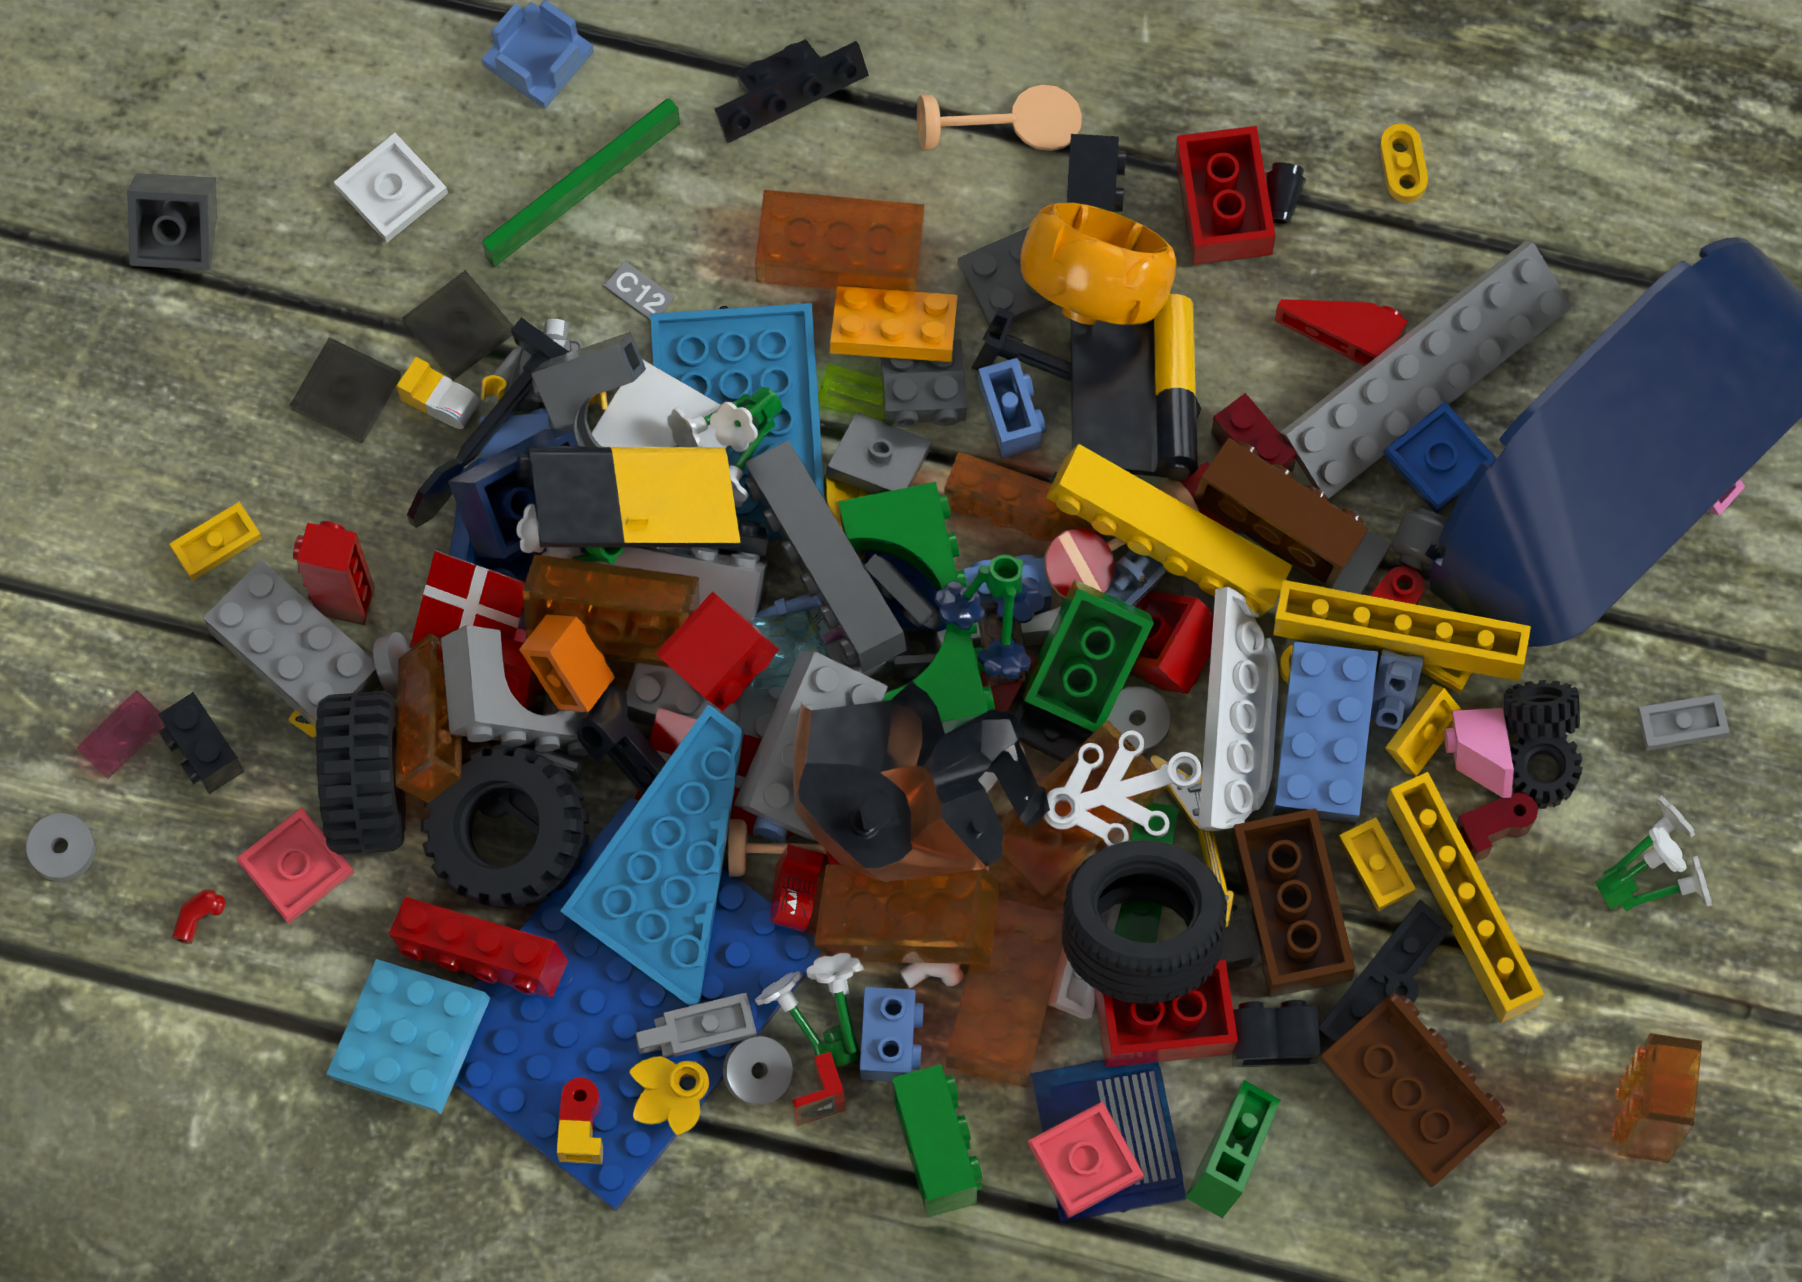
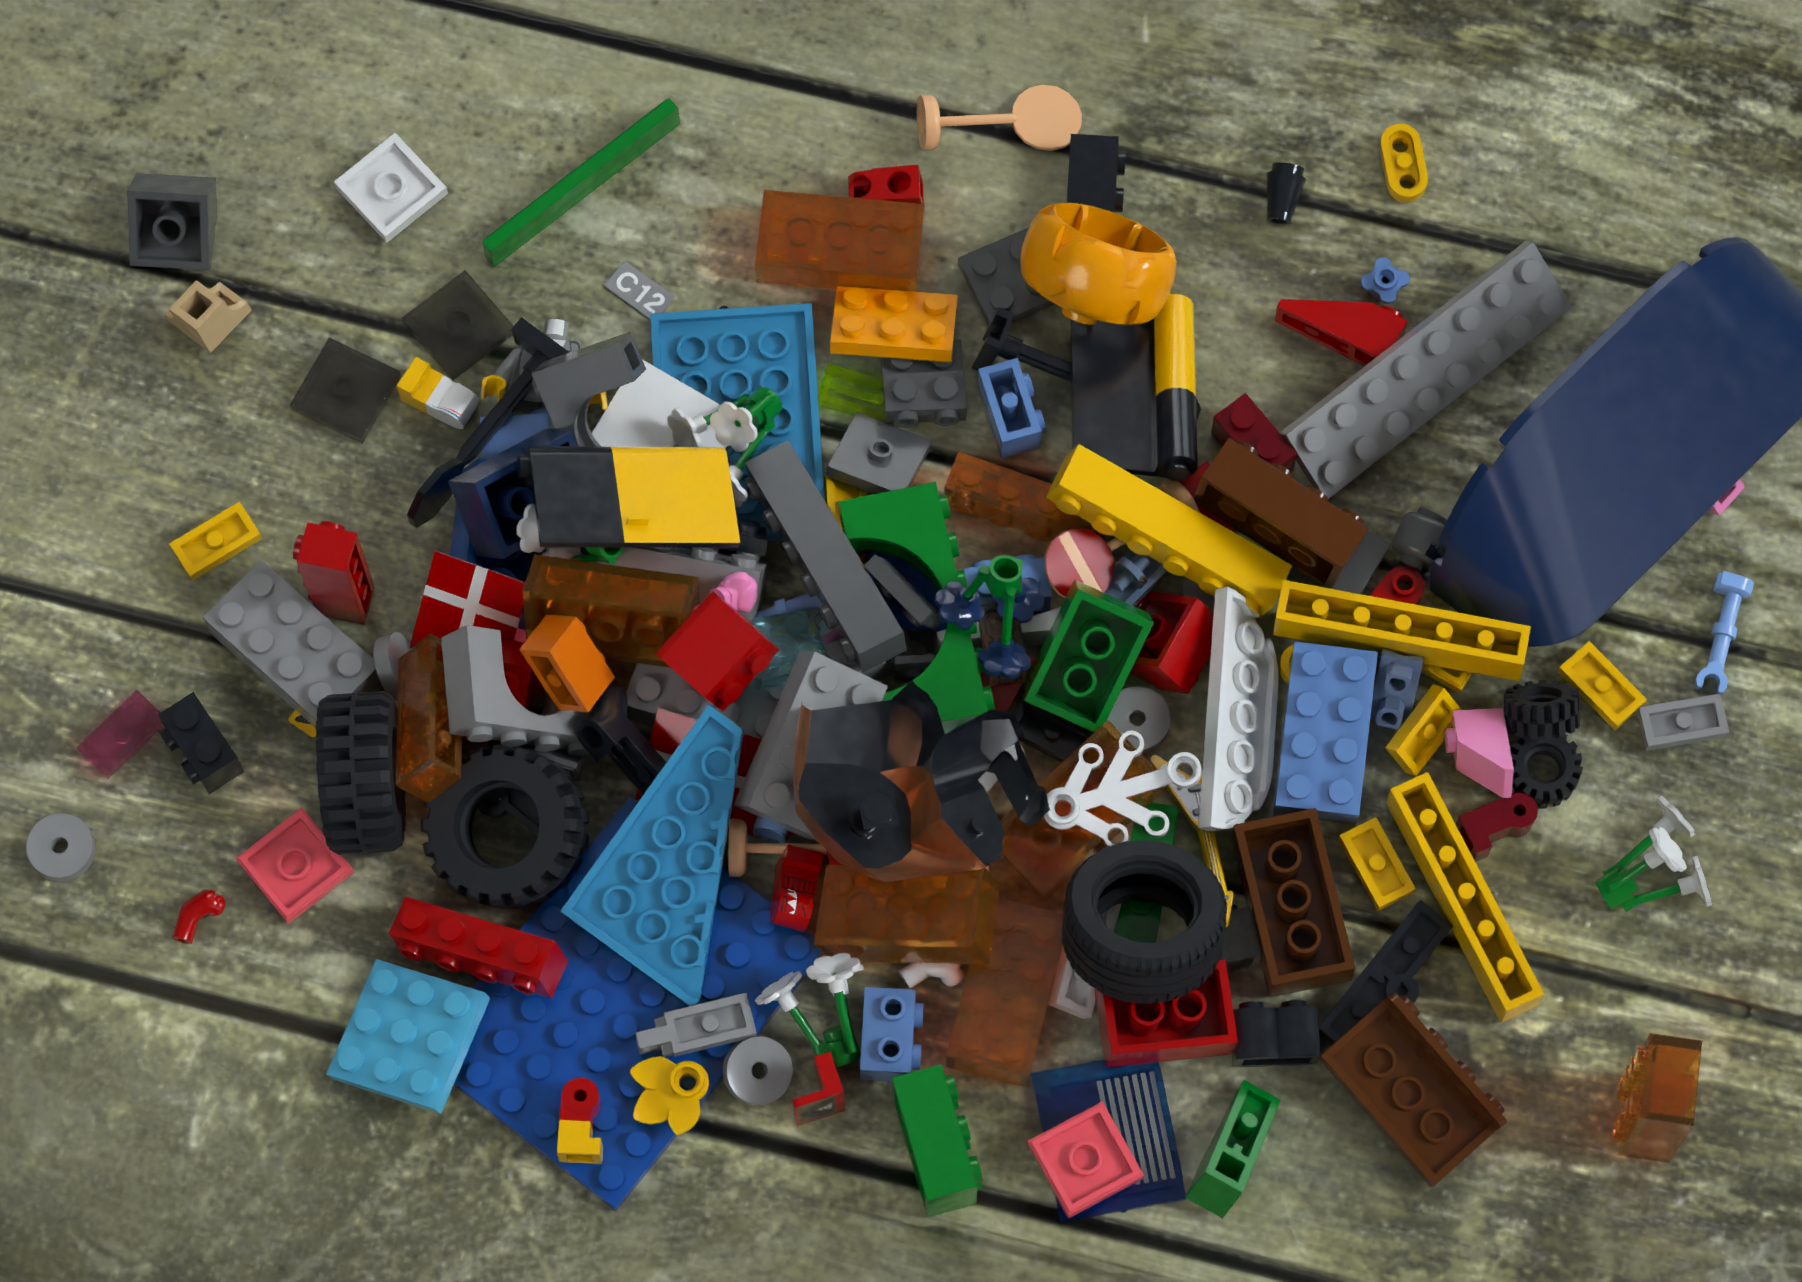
(207, 313): none -> tan brick
(537, 51): medium blue panel -> none
(738, 591): none -> bright pink piece
(787, 84): black bracket -> none
(888, 184): none -> red leg
(1225, 195): red brick -> none
(1385, 292): none -> medium blue plate
(1438, 456): blue plate -> none
(1602, 685): none -> yellow plate
(1735, 589): none -> light blue piece

